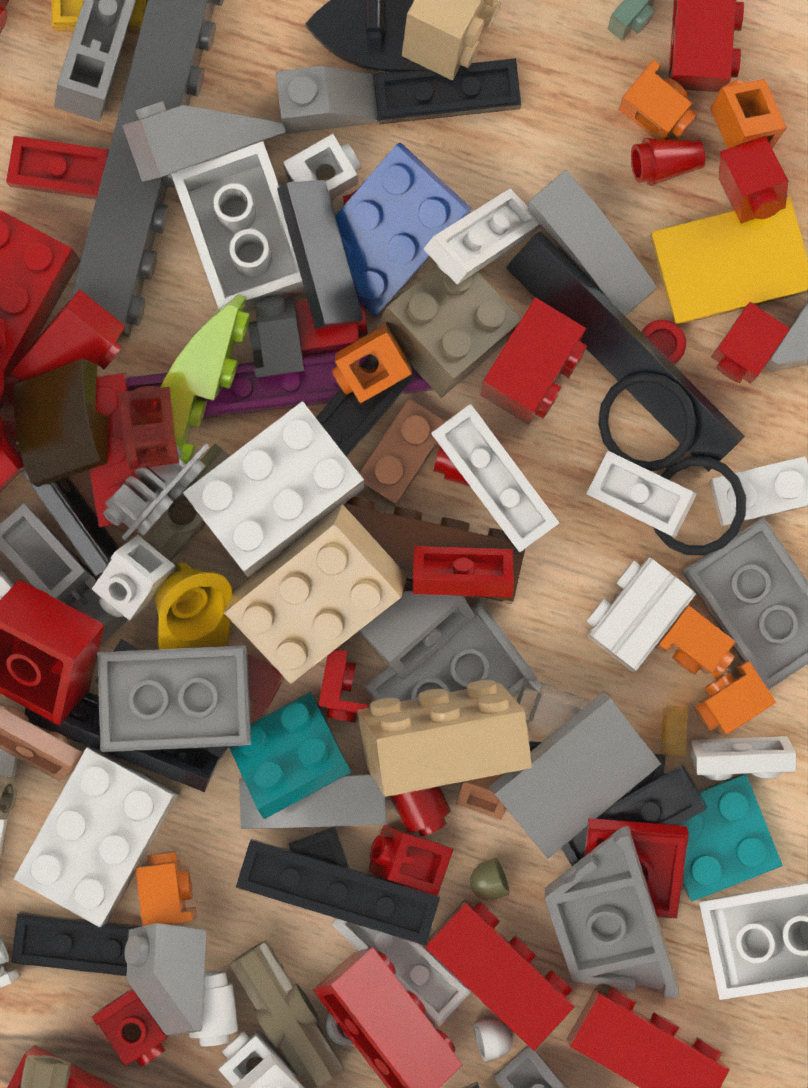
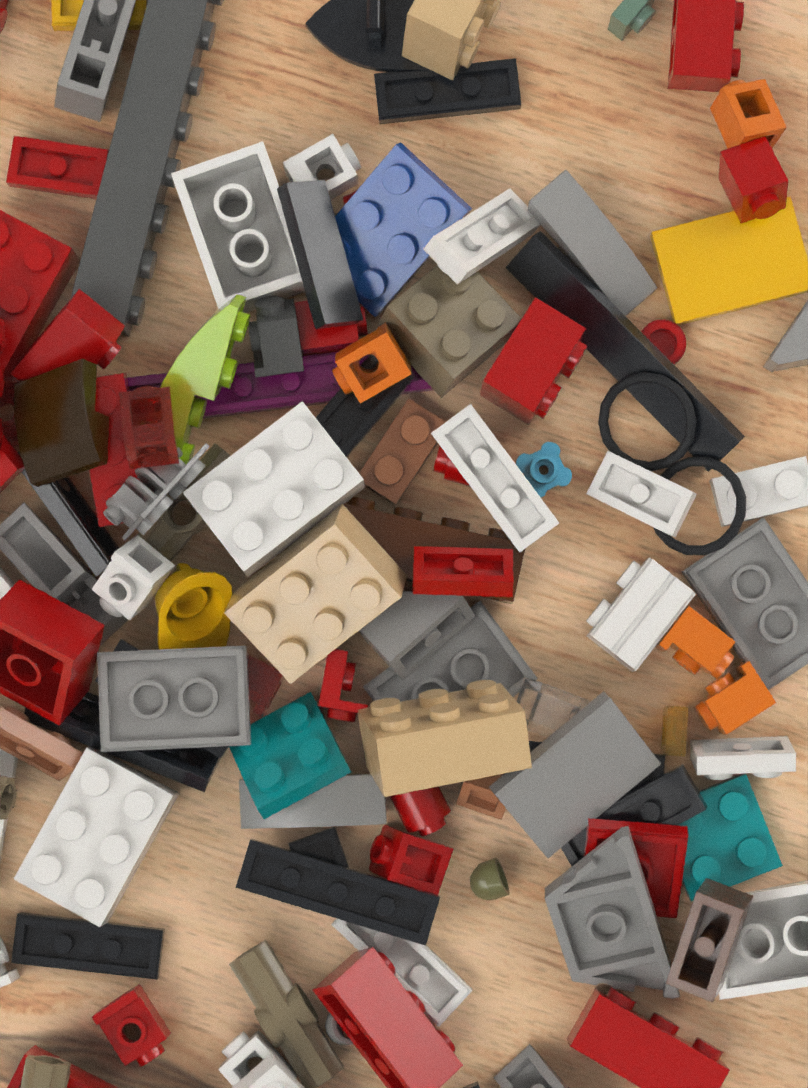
(164, 890): orange brick -> none
(168, 974): light grey slope -> none
(189, 135): light grey slope -> none
(218, 1010): white brick -> none
(325, 98): light grey slope -> none
(492, 1038): white hinge -> none
(501, 973): red brick -> none
(548, 457): none -> medium azure plate
(658, 104): orange brick -> none
(665, 159): red cone -> none
(709, 939): none -> brick
(749, 344): red brick -> none

